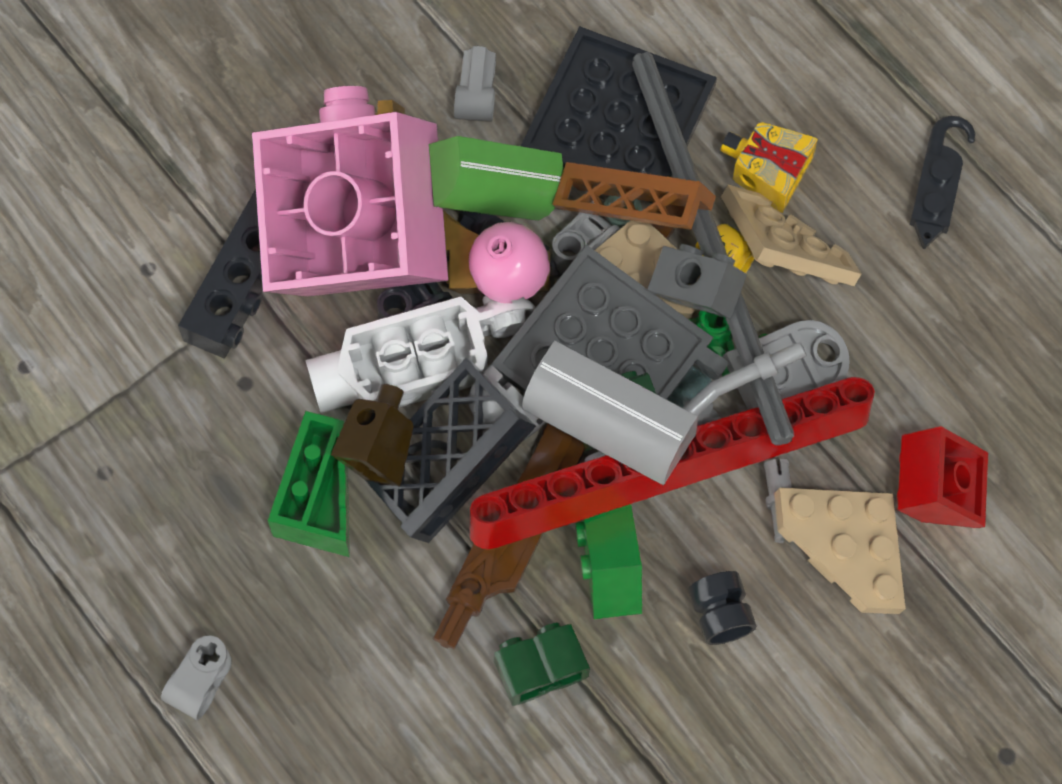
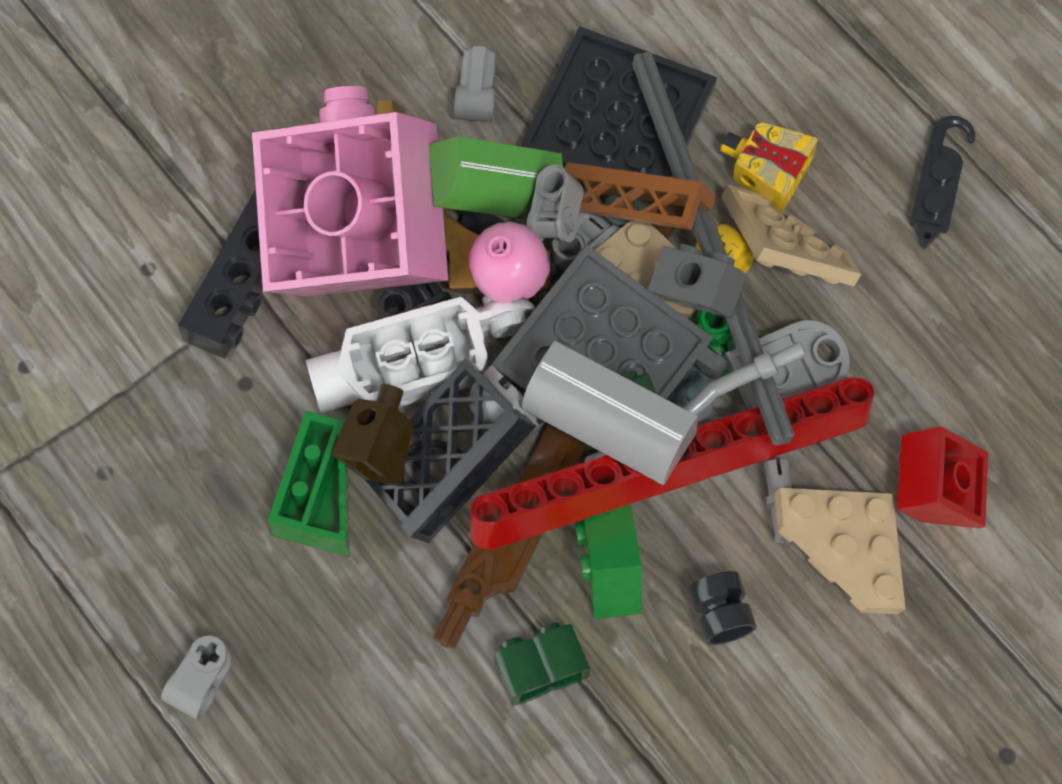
(555, 208): none -> light grey piece

